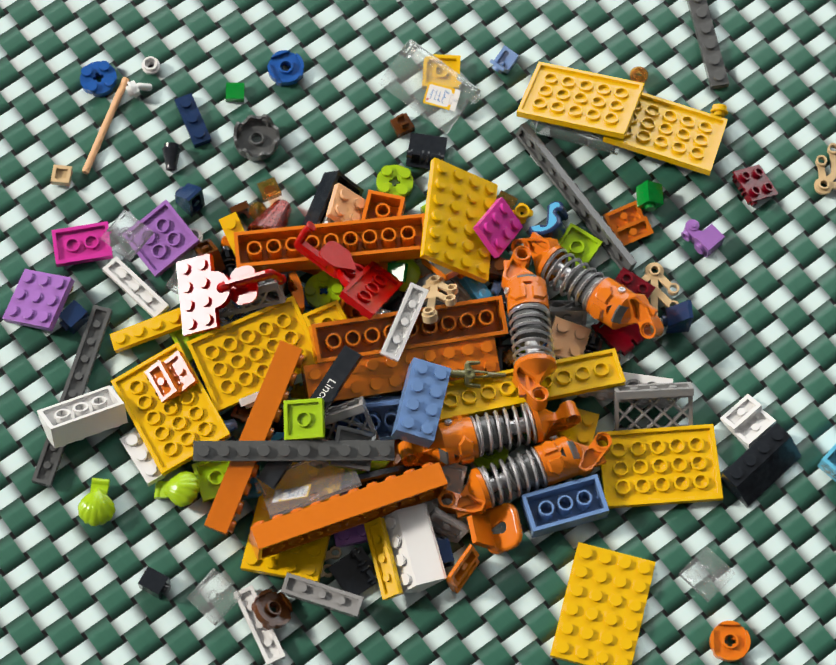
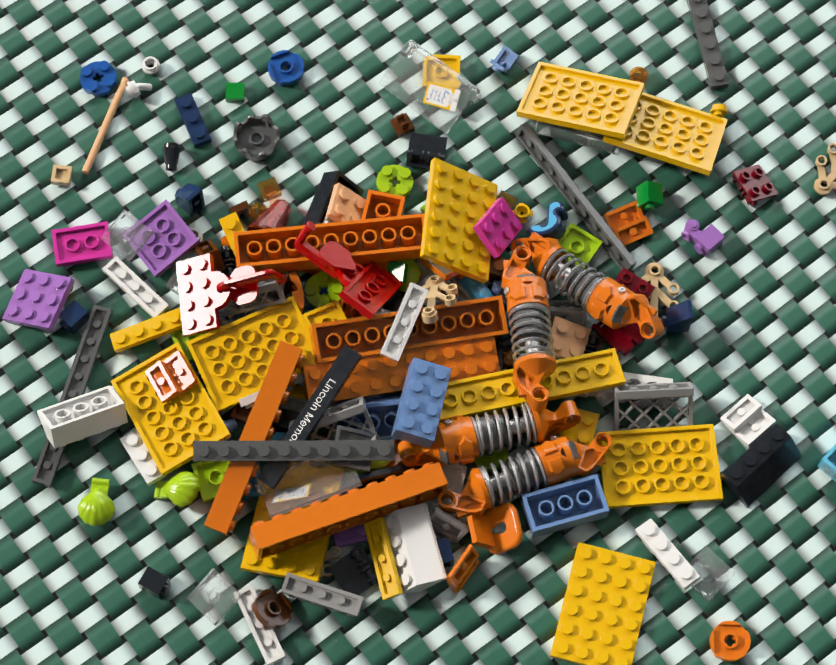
(304, 419): lime plate -> none
(469, 374): olive piece -> none
(667, 554): none -> white plate

